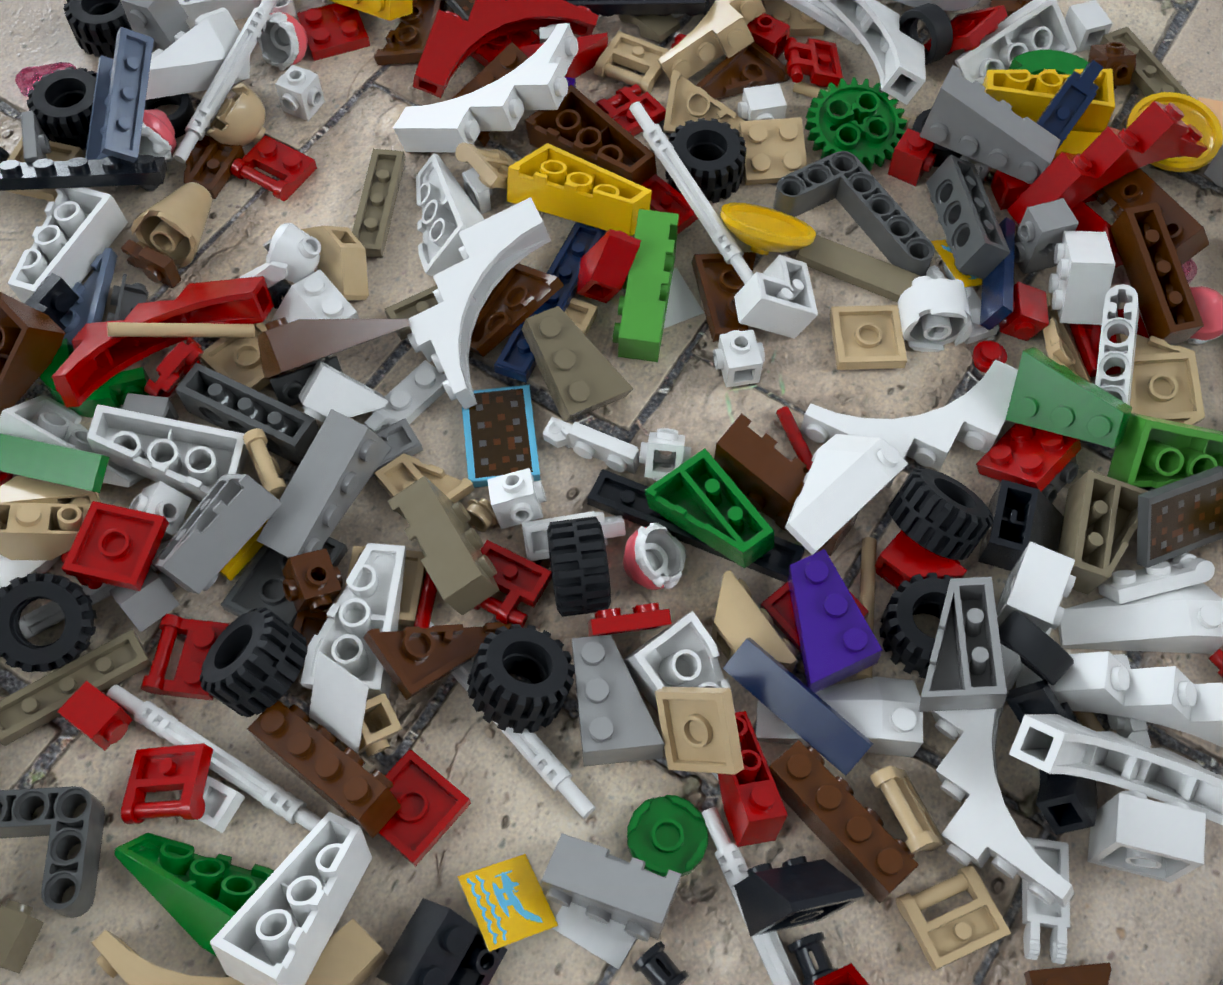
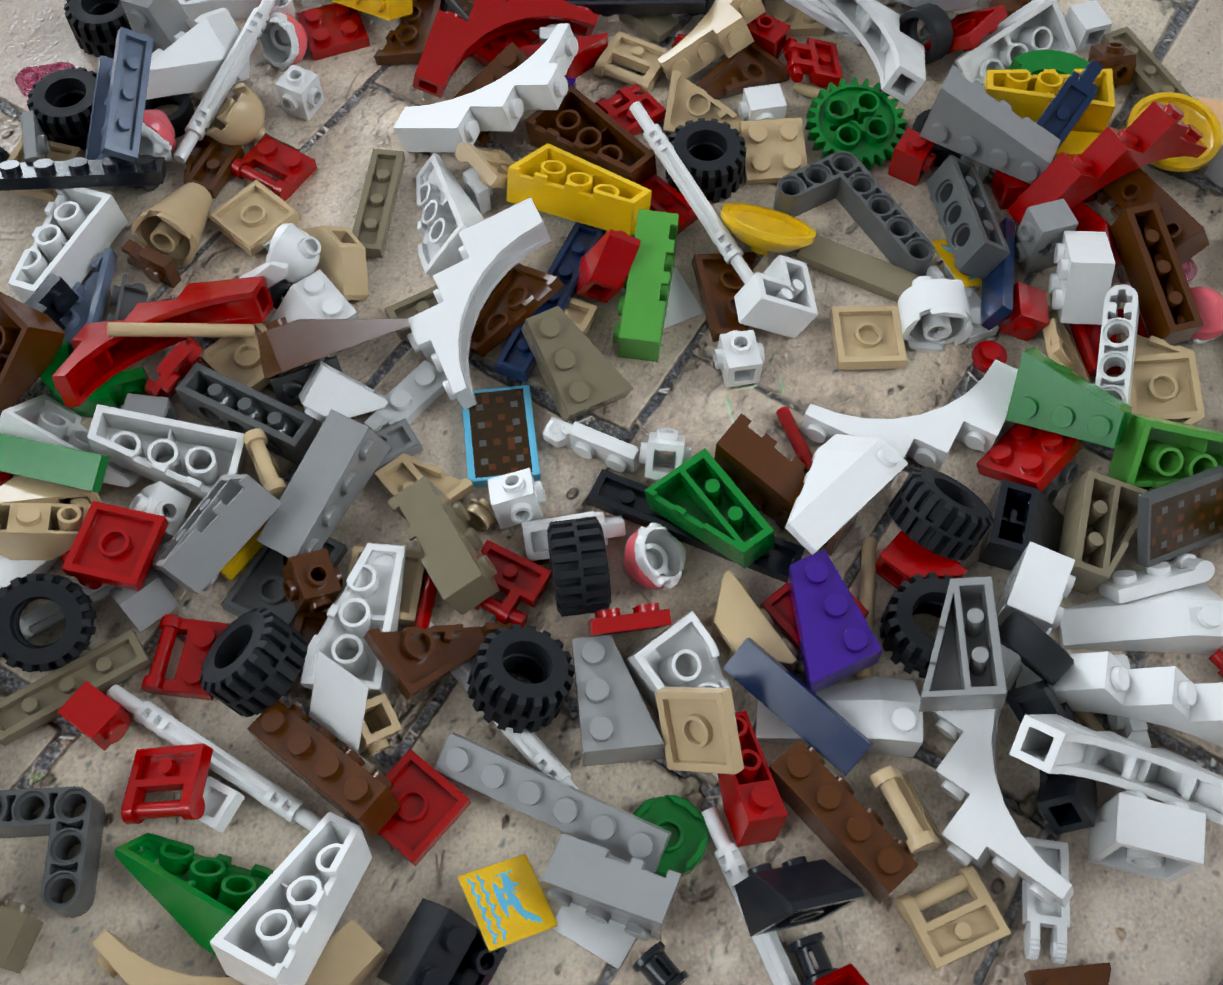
(253, 217): none -> tan plate
(552, 801): none -> light grey plate

